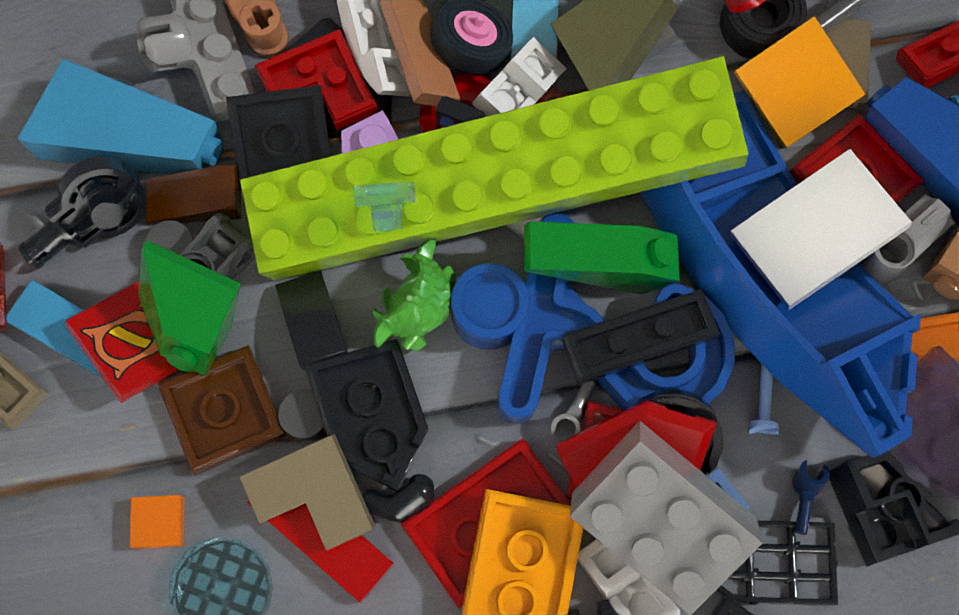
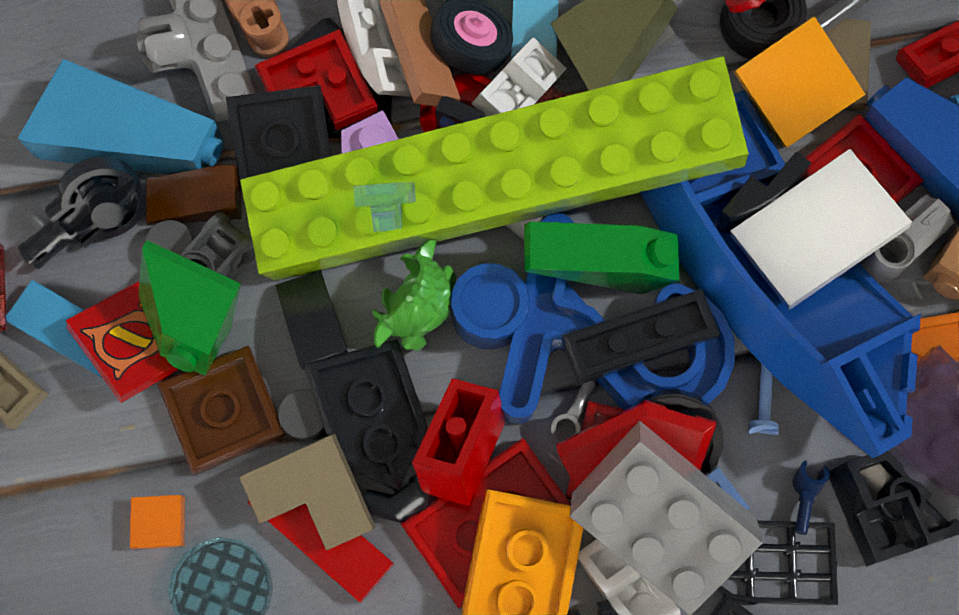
(459, 441): none -> red brick
(755, 195): none -> black slope

